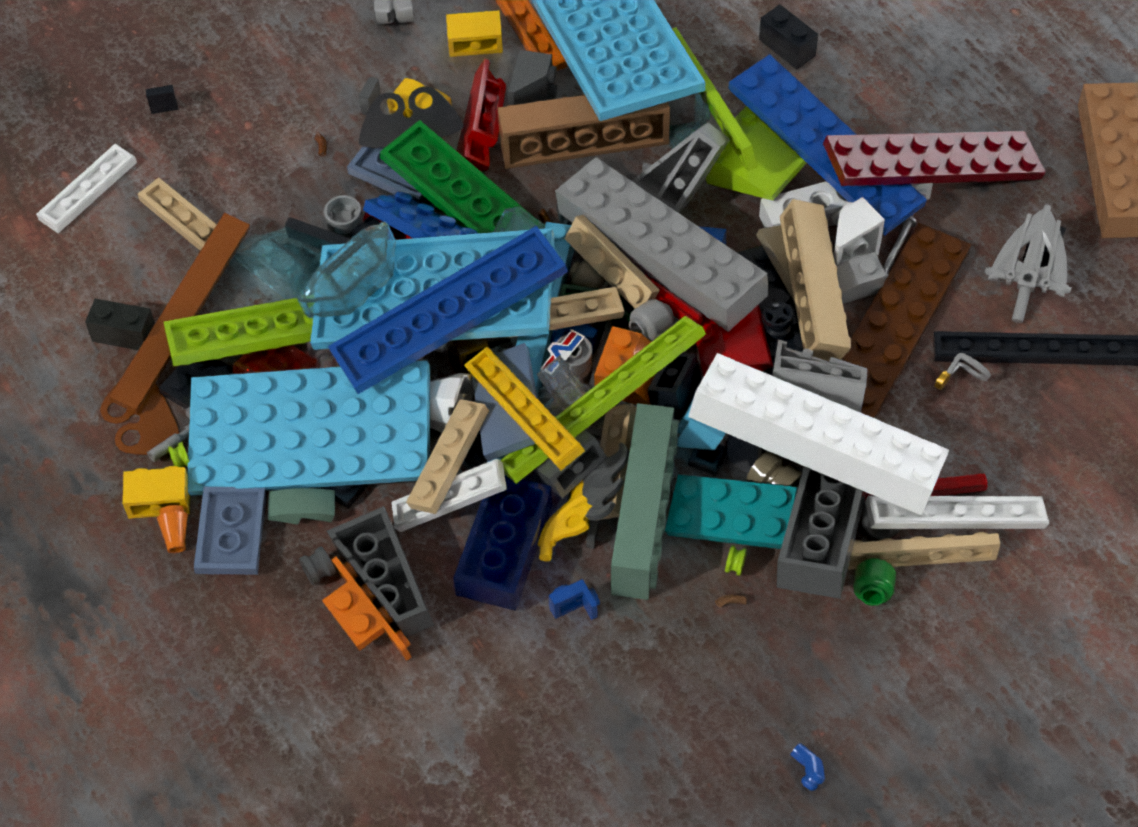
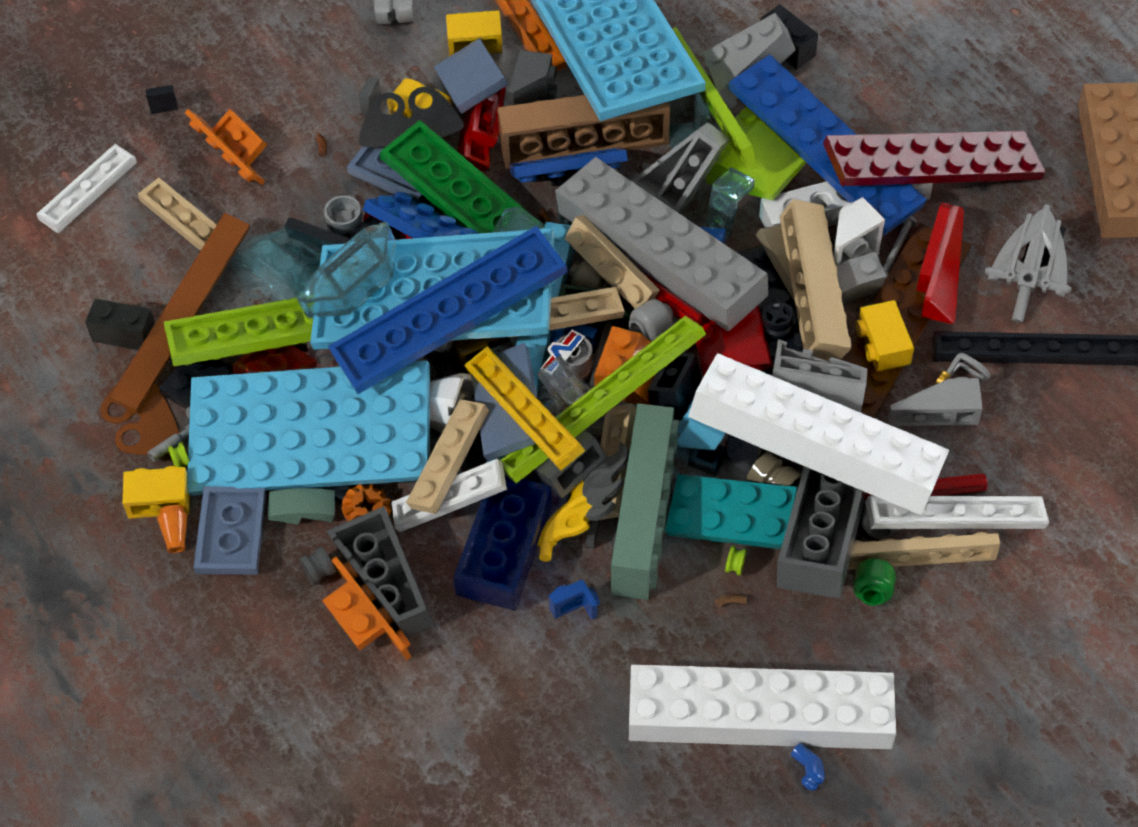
(235, 139): none -> orange bracket
(354, 499): none -> orange gear
(470, 75): none -> sand blue tile
(557, 166): none -> blue plate
(725, 197): none -> clear light blue bracket
(746, 49): none -> light grey wedge
(762, 706): none -> white brick
(885, 336): none -> yellow brick
(941, 265): none -> red wedge
(946, 403): none -> light grey slope

